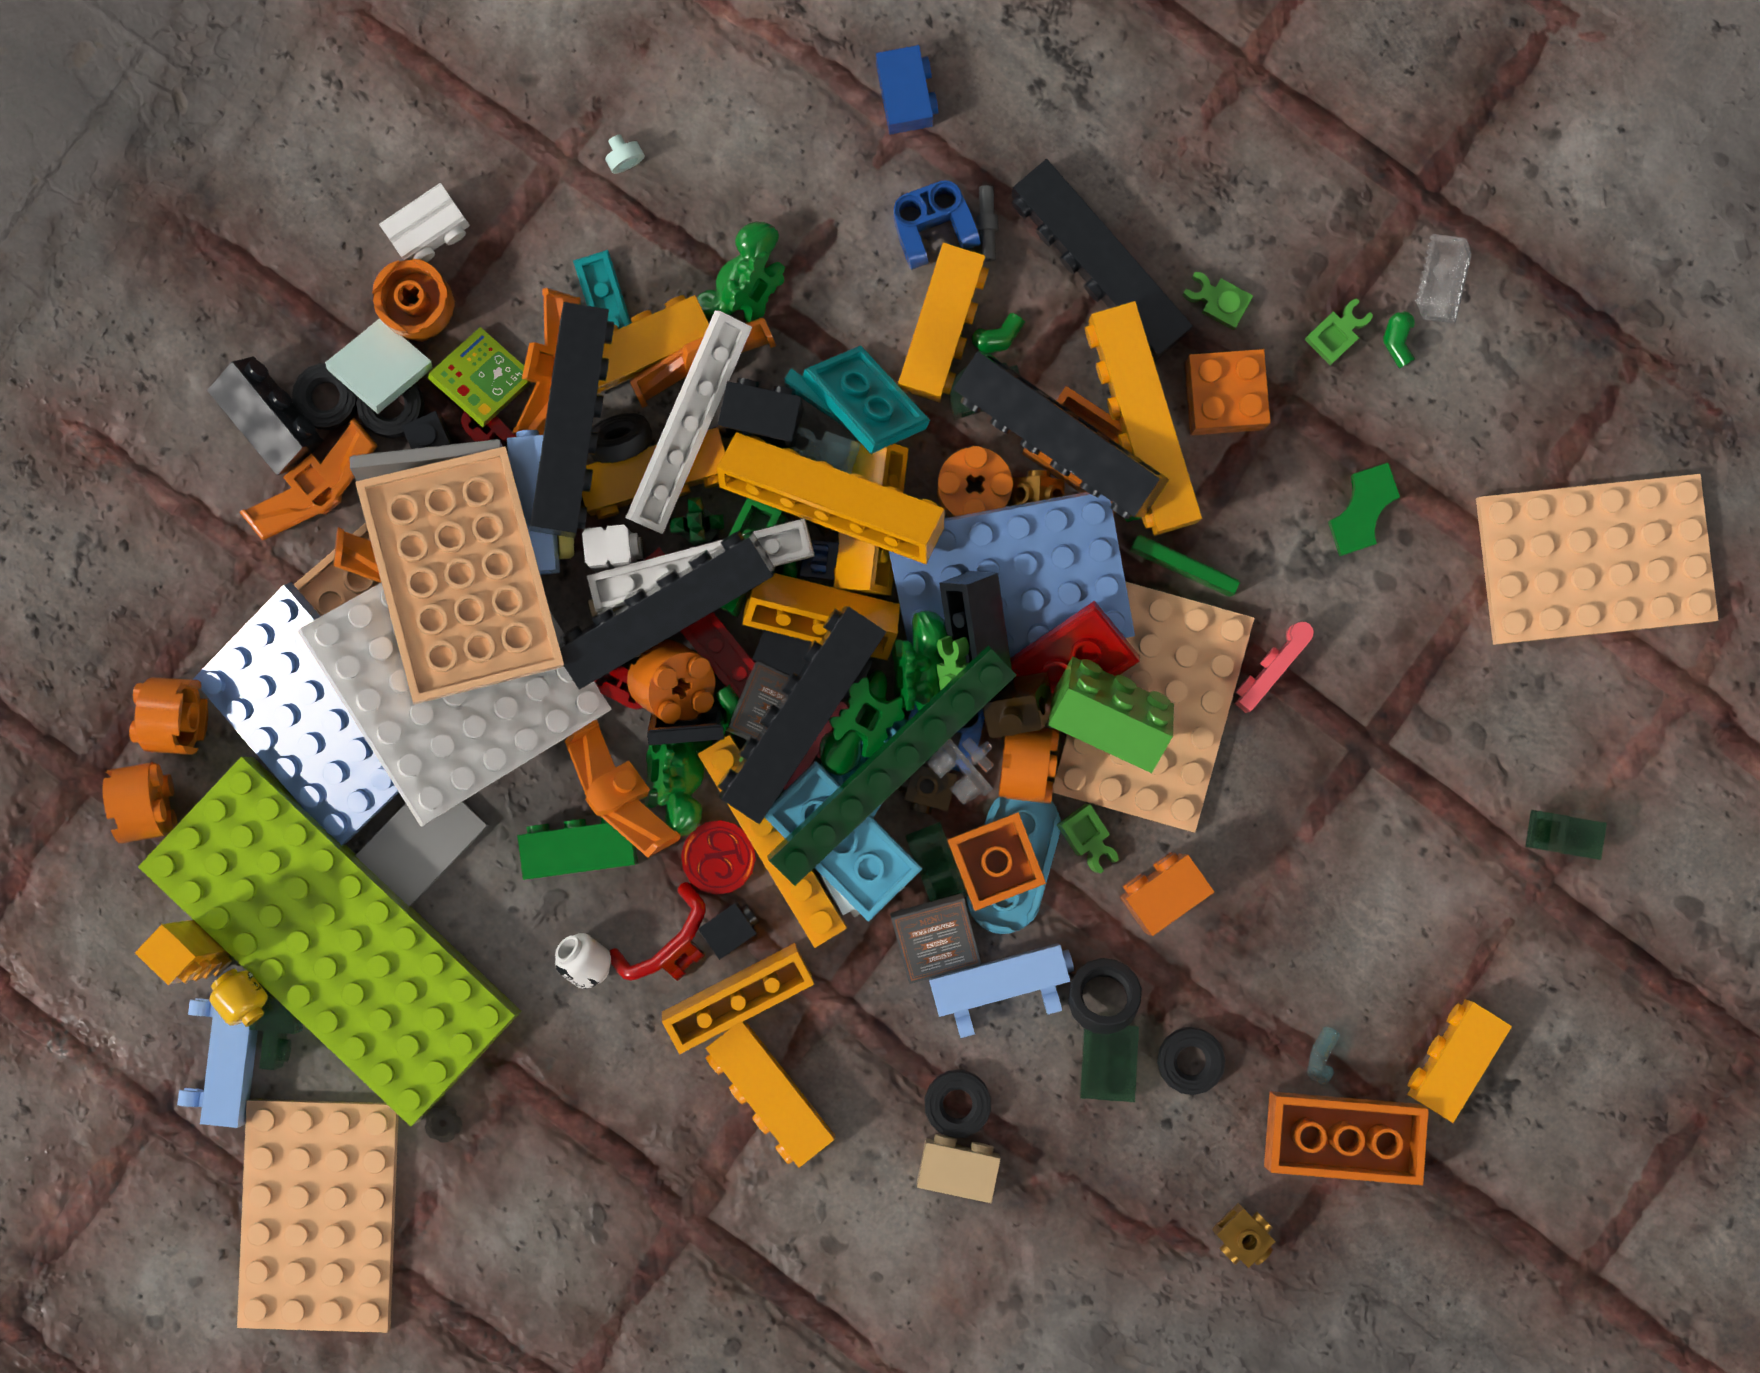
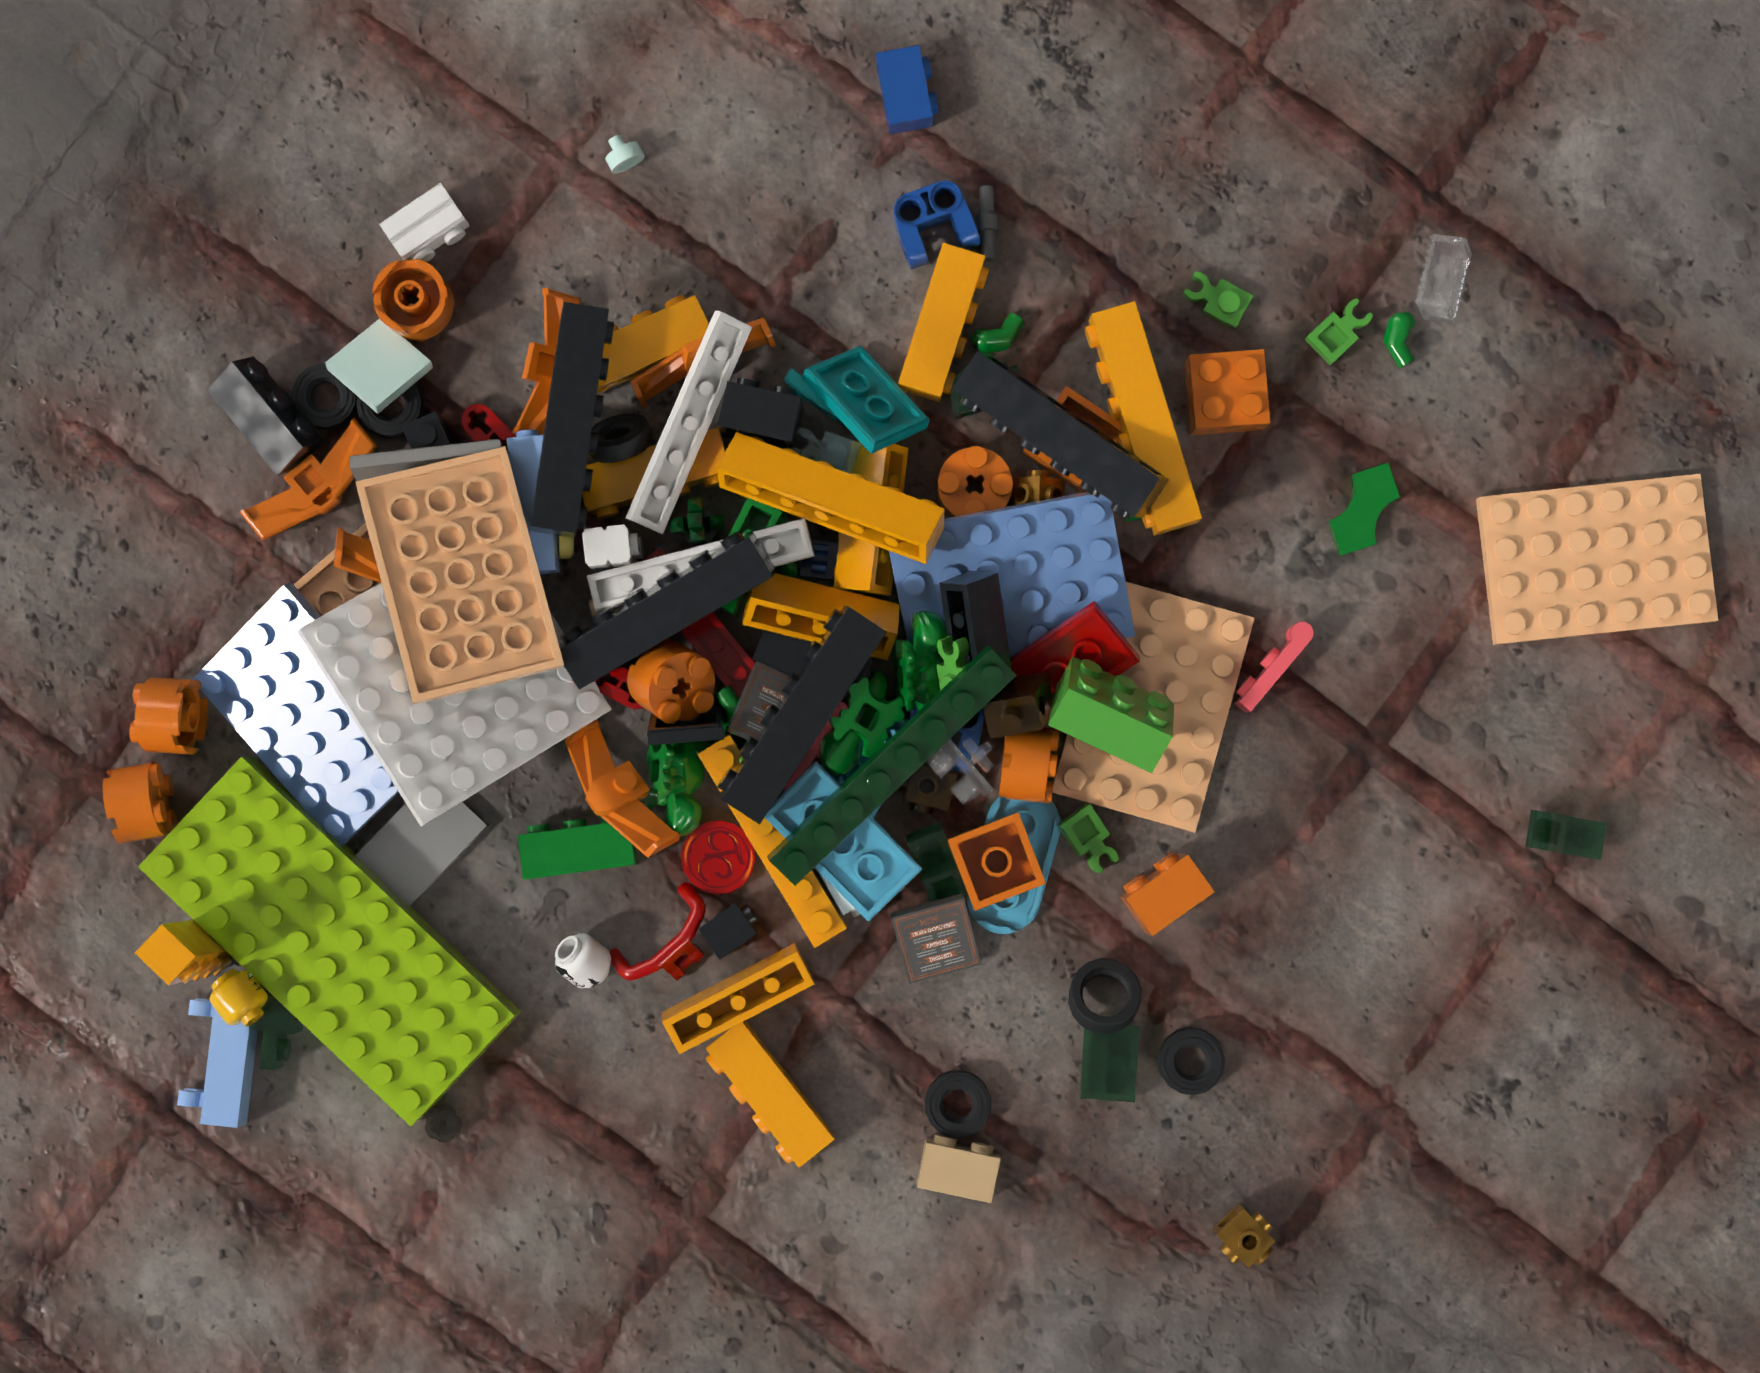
(318, 1216): light nougat plate -> none
(480, 377): lime tile -> none
(602, 287): teal tile -> none
(744, 279): green animal -> none
(1001, 980): light blue brick -> none
(1096, 255): black brick -> none
(1184, 566): green tile -> none
(1320, 1053): clear light blue arm -> none
(1346, 1138): orange brick -> none
(1458, 1059): light orange brick -> none

